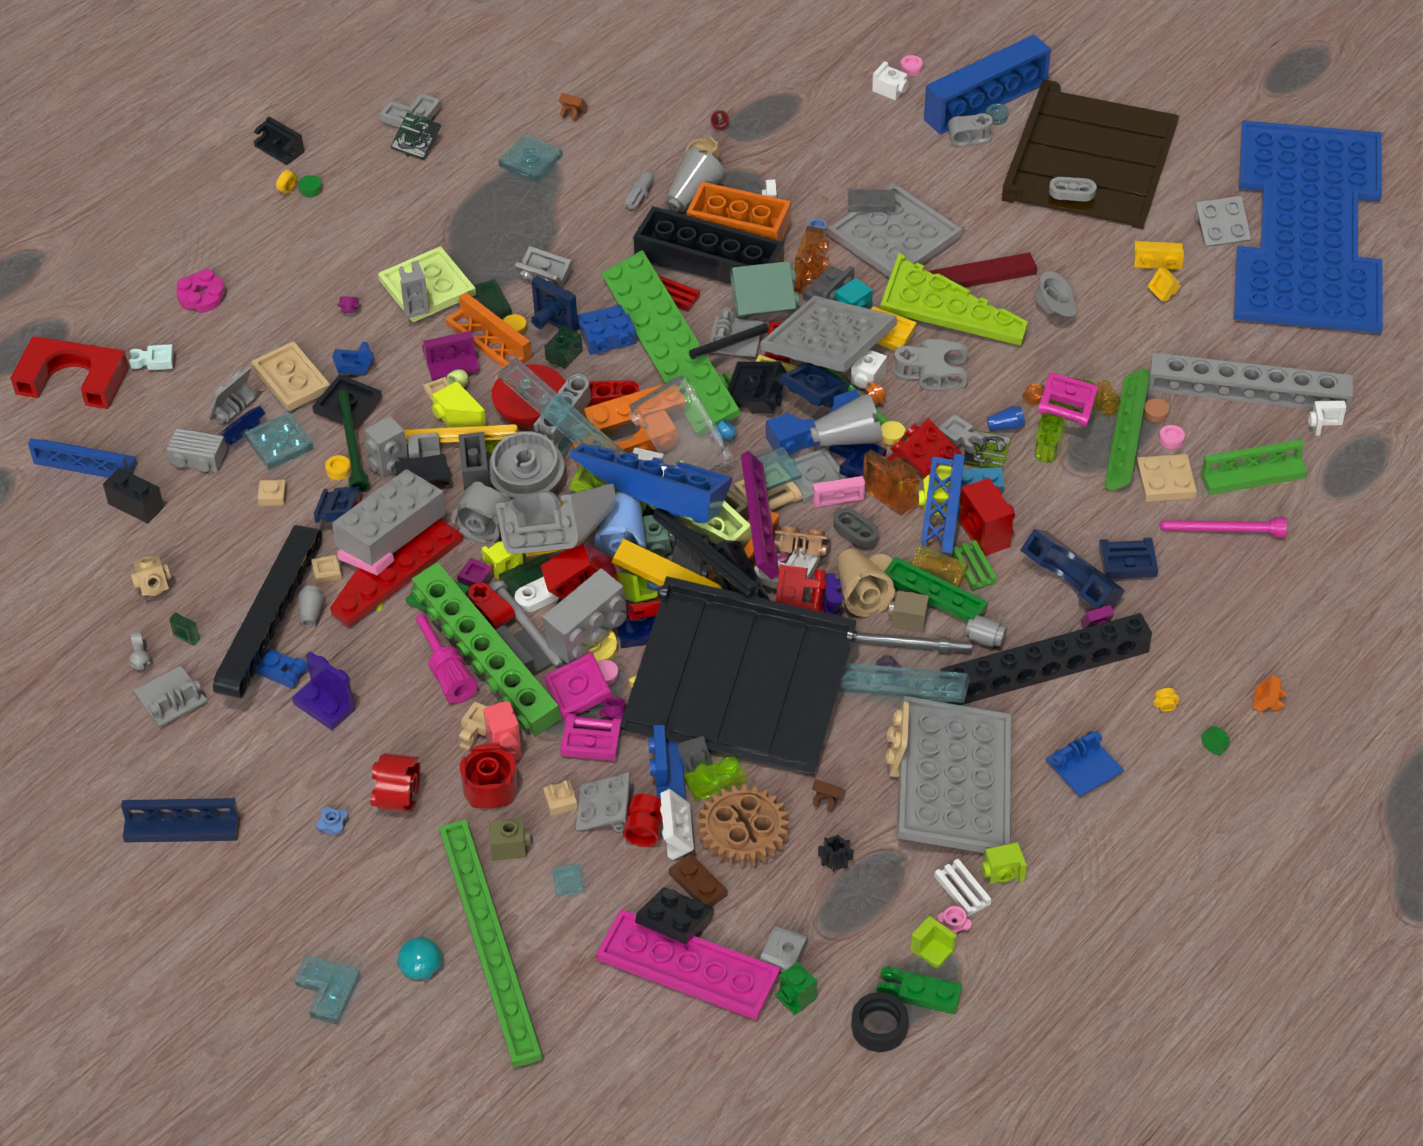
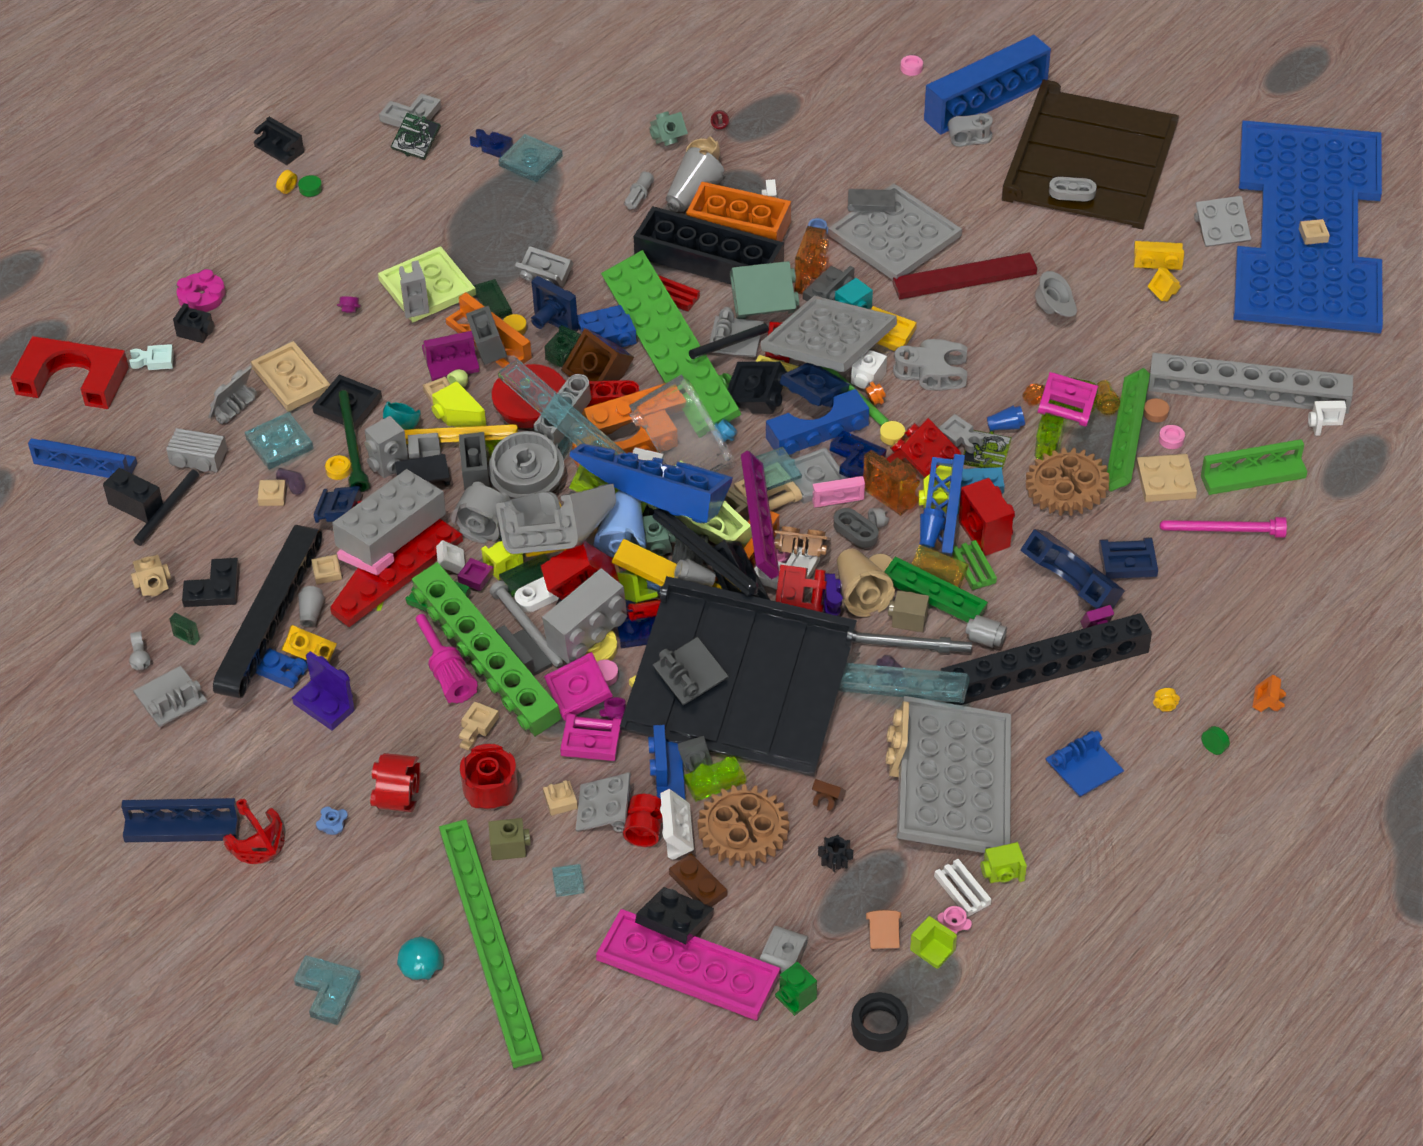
(166, 507): none -> black bar
(193, 324): none -> black brick
(218, 590): none -> black plate
(248, 420): clear blue plate -> none
(262, 839): none -> red helmet
(294, 479): none -> clear purple arm
(302, 642): none -> yellow hips
(353, 361): blue bracket -> none
(402, 414): none -> teal hair
(450, 557): none -> white plate
(486, 335): none -> dark grey slope
(491, 605): red piece -> none
(492, 144): none -> clear blue plate
(503, 728): coral brick -> none
(572, 103): dark orange tile -> none
(597, 358): none -> reddish brown slope
(667, 128): none -> sand green brick
(689, 670): none -> dark grey hinge
(693, 572): none -> light grey cone
(849, 424): light grey cone -> none
(878, 517): none -> light grey hinge
(884, 928): none -> nougat tile
(889, 81): white brick -> none
(921, 990): green hinge -> none
(930, 526): none -> blue cone
(939, 301): lime wing -> none
(998, 113): clear light blue tile -> none
(1067, 481): none -> medium nougat gear
(1314, 231): none -> tan plate

